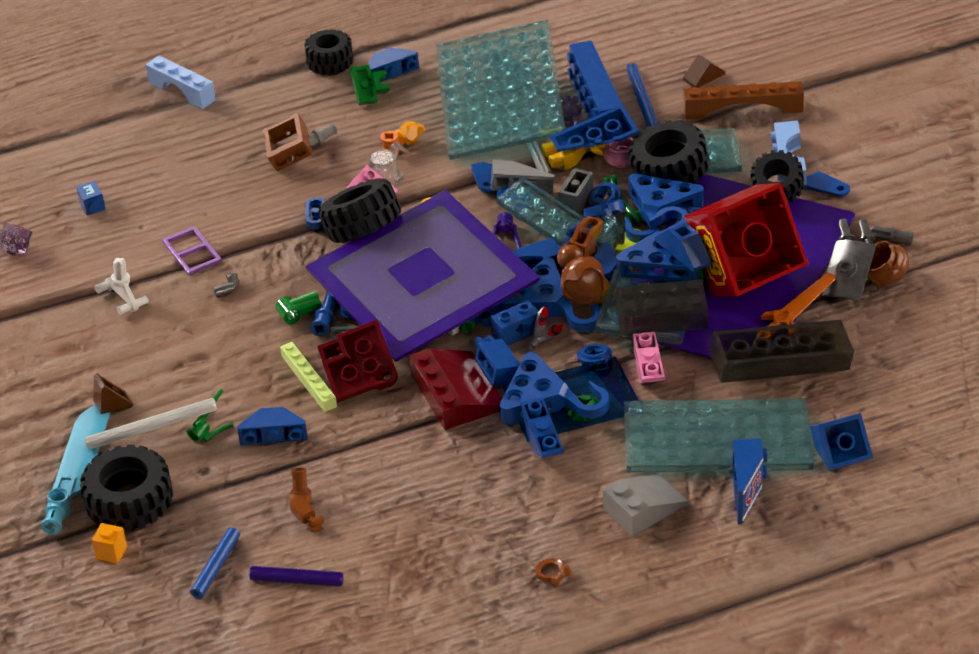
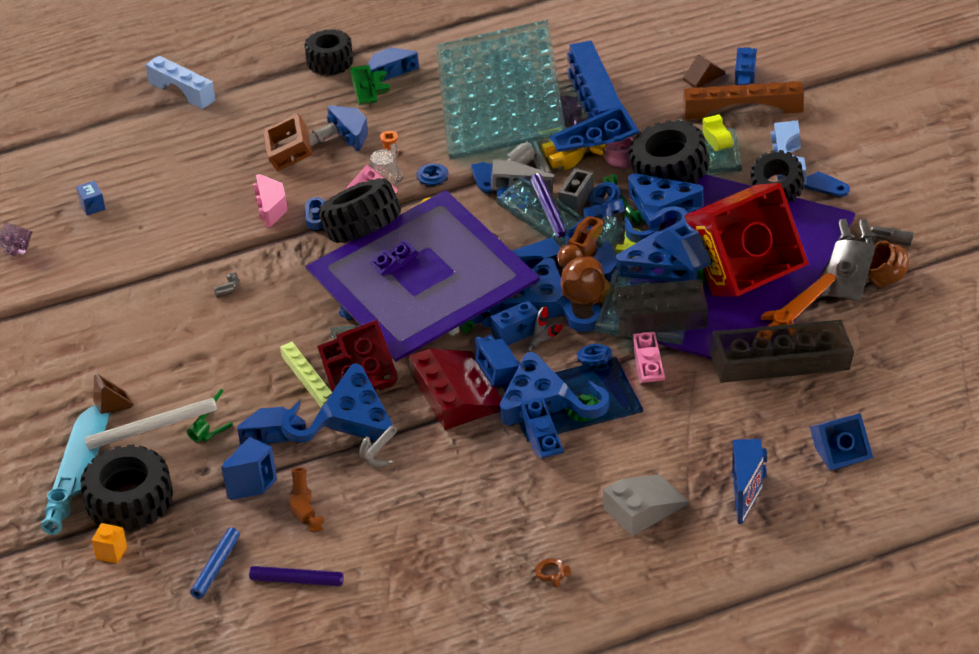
(119, 283): white axle -> none
(204, 244): medium lavender window -> none
(249, 470): none -> blue slope
(270, 198): none -> bright pink slope
(292, 309): green piece -> none
(323, 316): blue pin -> none
(349, 124): none -> blue slope
(349, 395): none -> blue piece
(367, 451): none -> light grey piece
(398, 257): none -> dark purple slope
(409, 133): light orange rock -> none
(426, 172): none -> blue gear
(505, 225): dark purple plant -> none
(522, 153): none -> light grey brick
(548, 205): none -> dark purple axle
(641, 94): blue axle -> none
(702, 432): clear light blue plate -> none
(716, 133): none -> neon yellow leg
(745, 66): none -> blue brick

